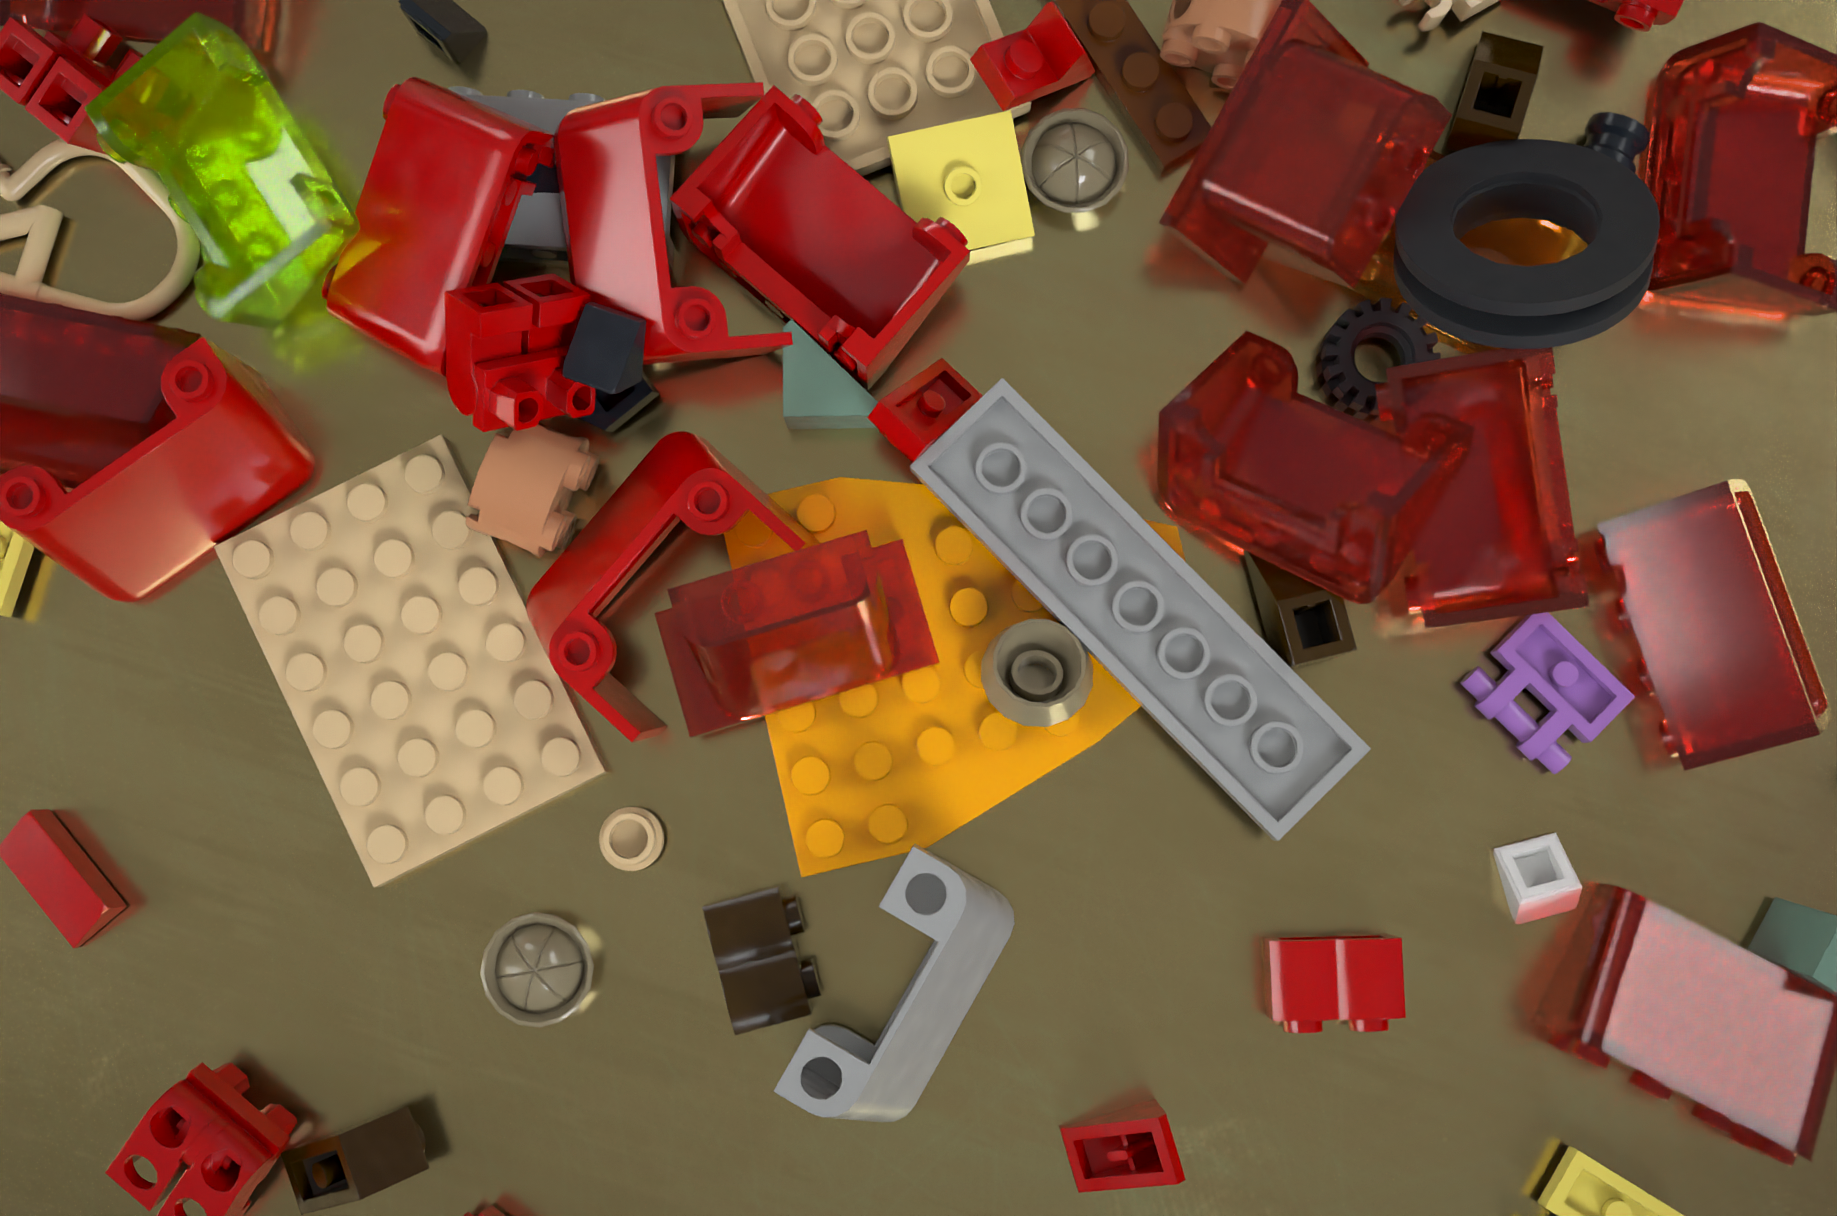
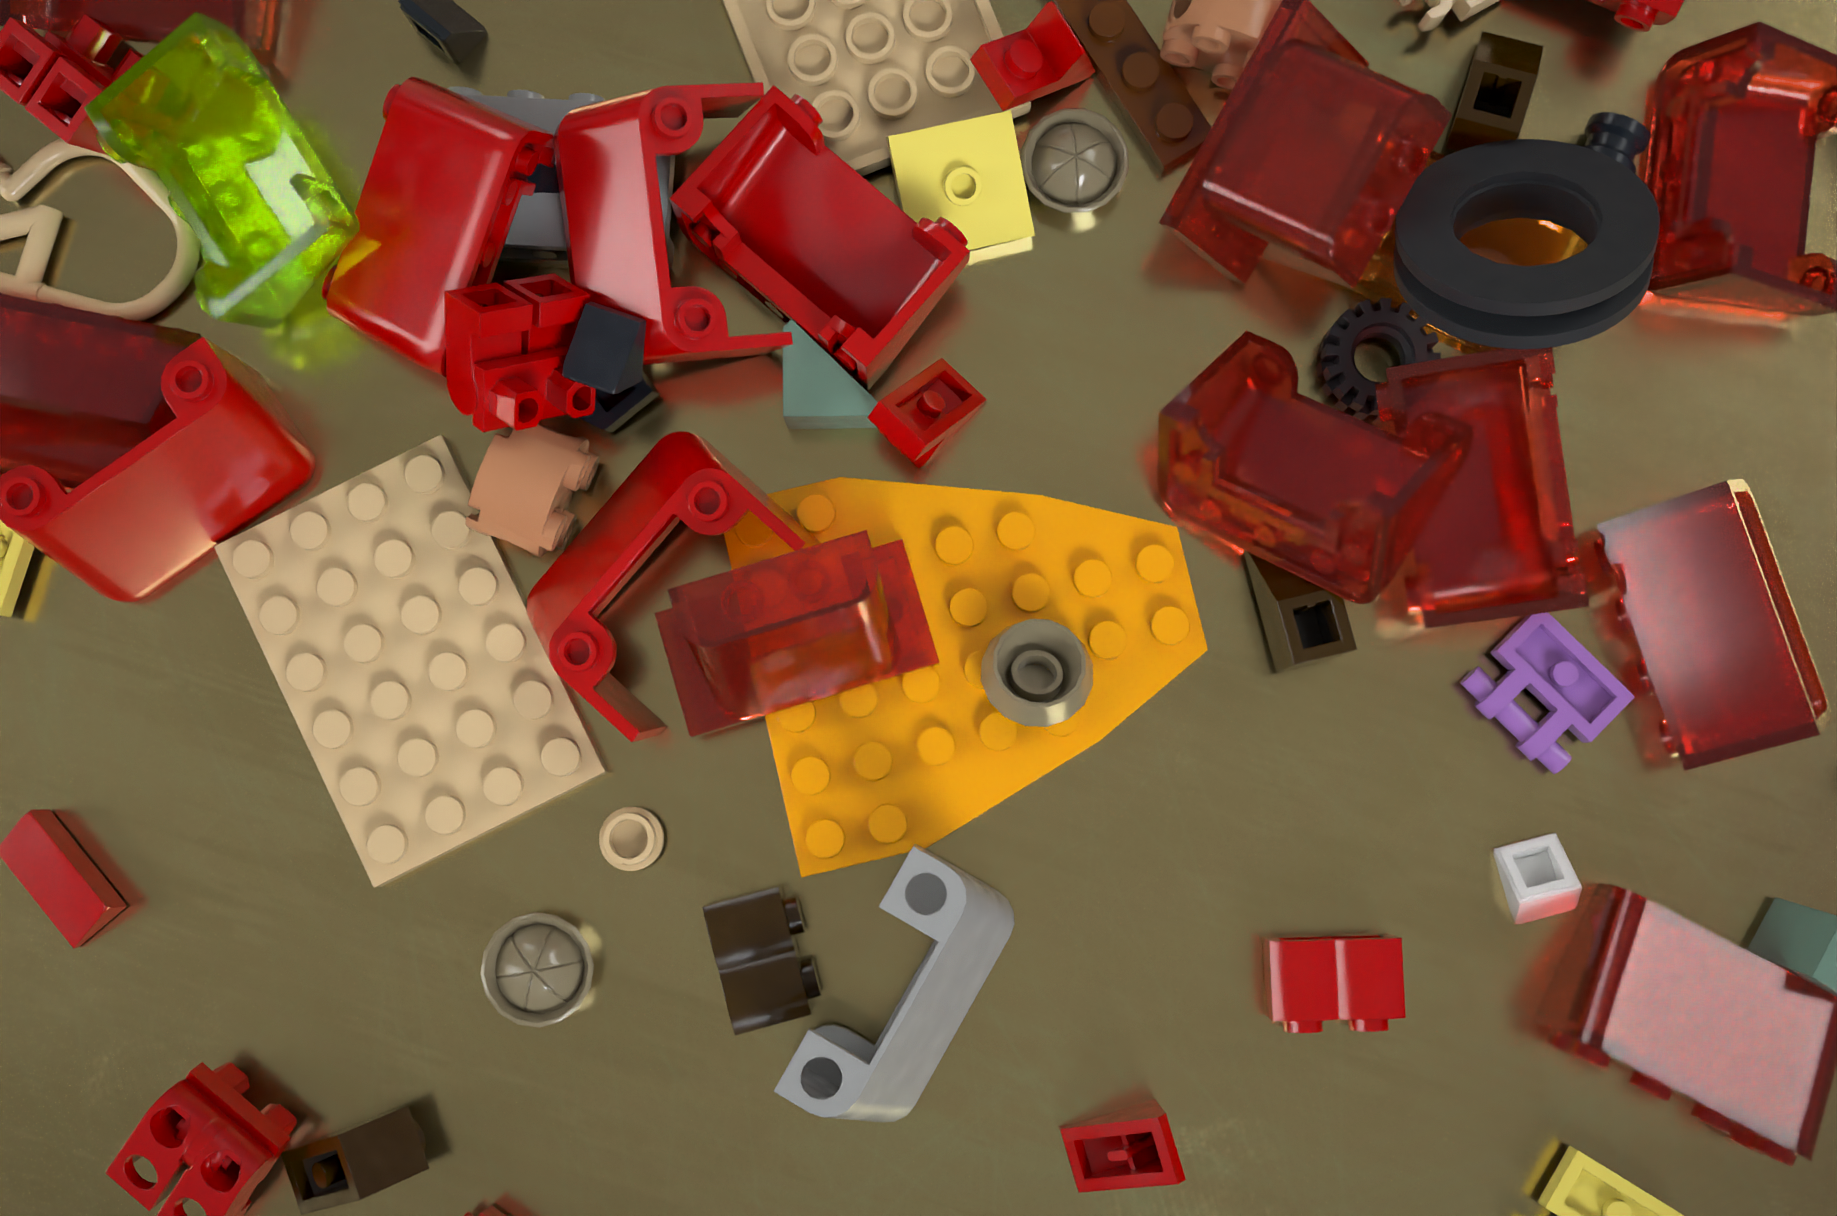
(1140, 610): light grey plate -> none

